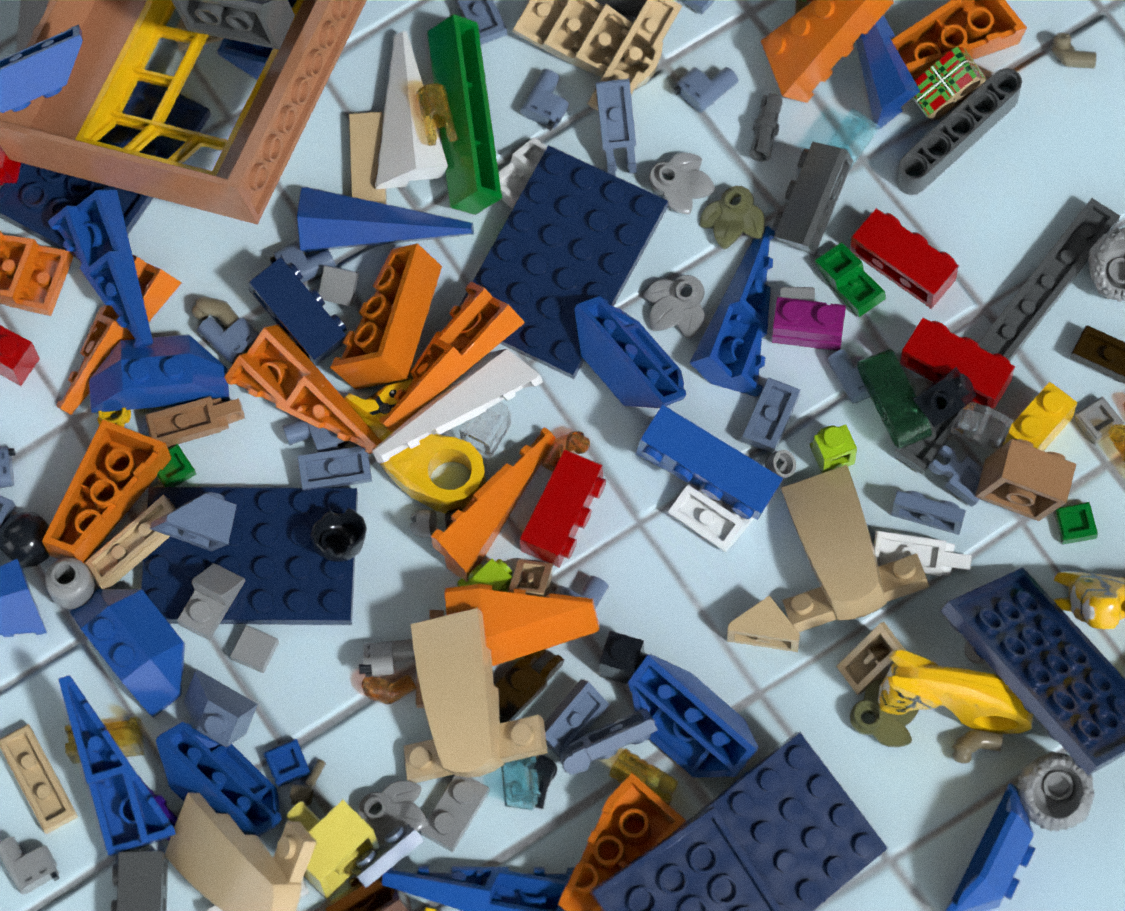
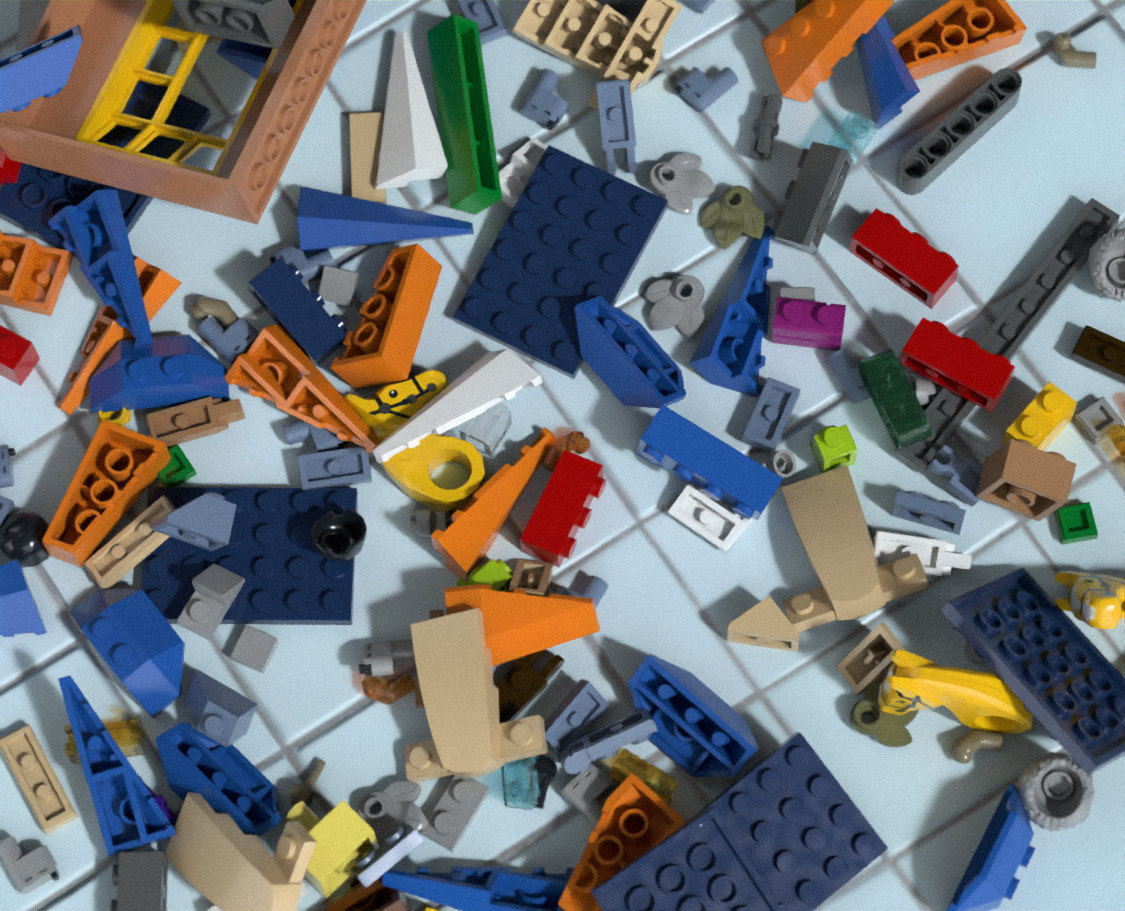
(69, 583): light grey head -> none
(287, 763): blue tile -> none
(435, 112): clear yellow hinge -> none
(471, 334): orange wedge -> none
(586, 792): none -> light grey piece
(621, 657): black brick -> none
(849, 280): green slope -> none
(945, 396): black brick -> none
(947, 83): piece -> none
(982, 426): clear brick -> none

